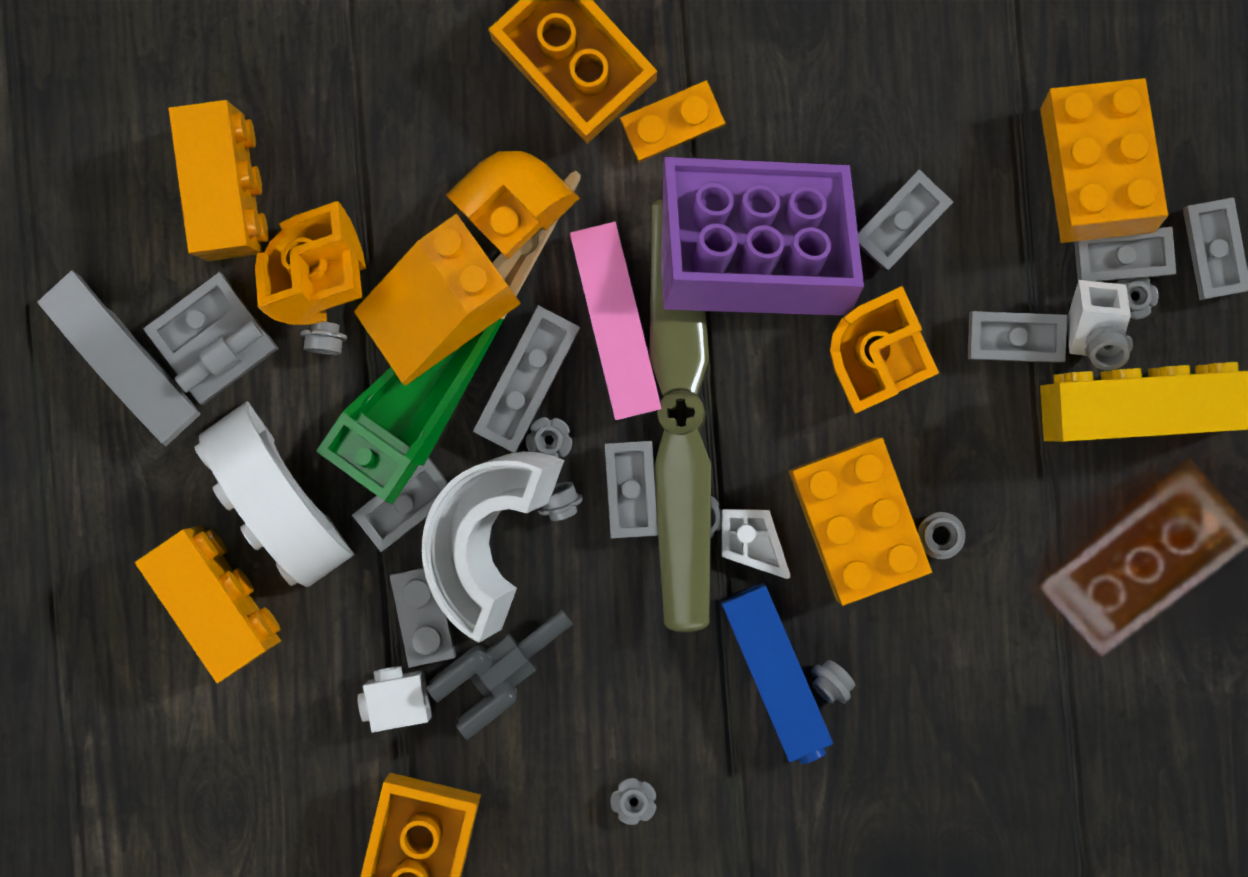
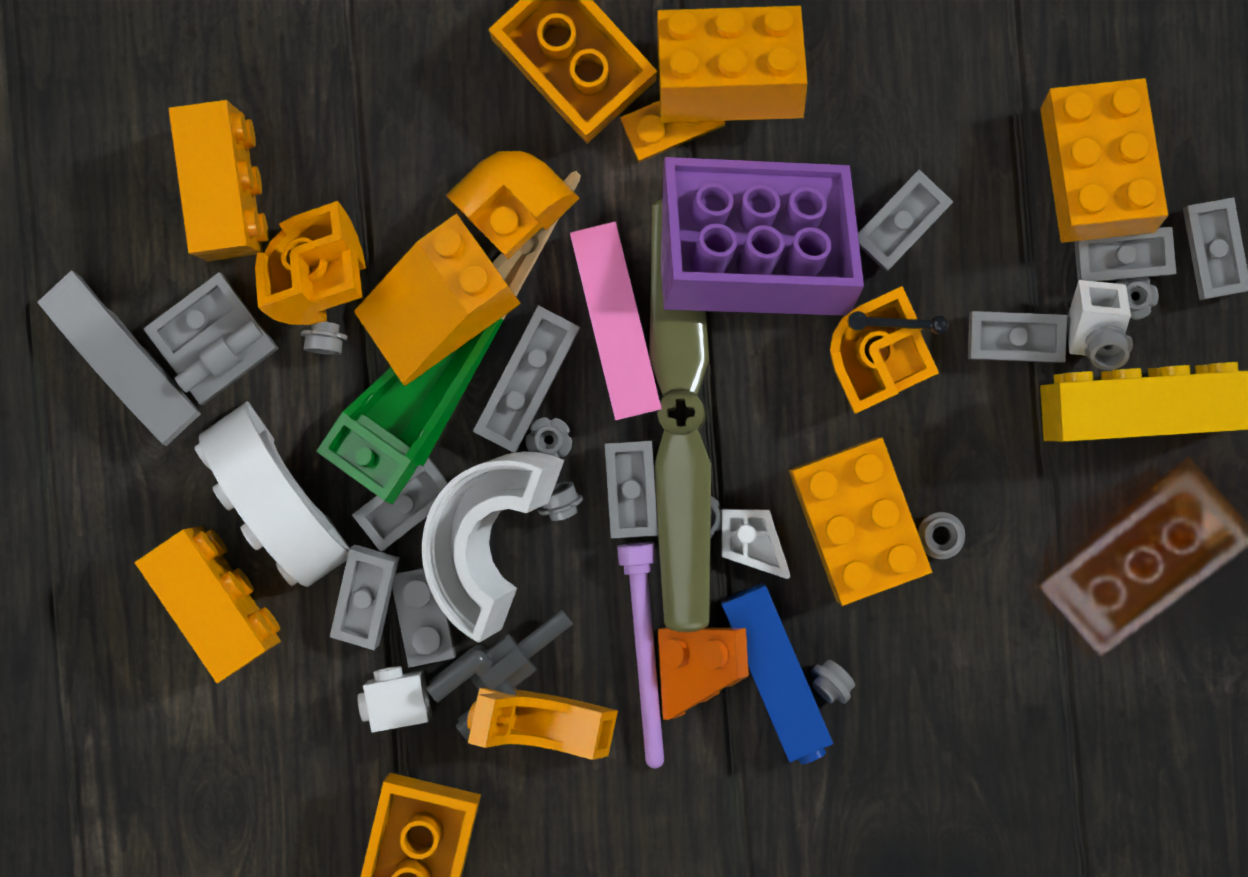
(364, 597): none -> light grey plate
(541, 722): none -> light orange arch
(633, 788): light grey plate -> none
(637, 562): none -> lavender piece
(699, 666): none -> orange wing
(731, 64): none -> light orange brick
(859, 321): none -> black hinge

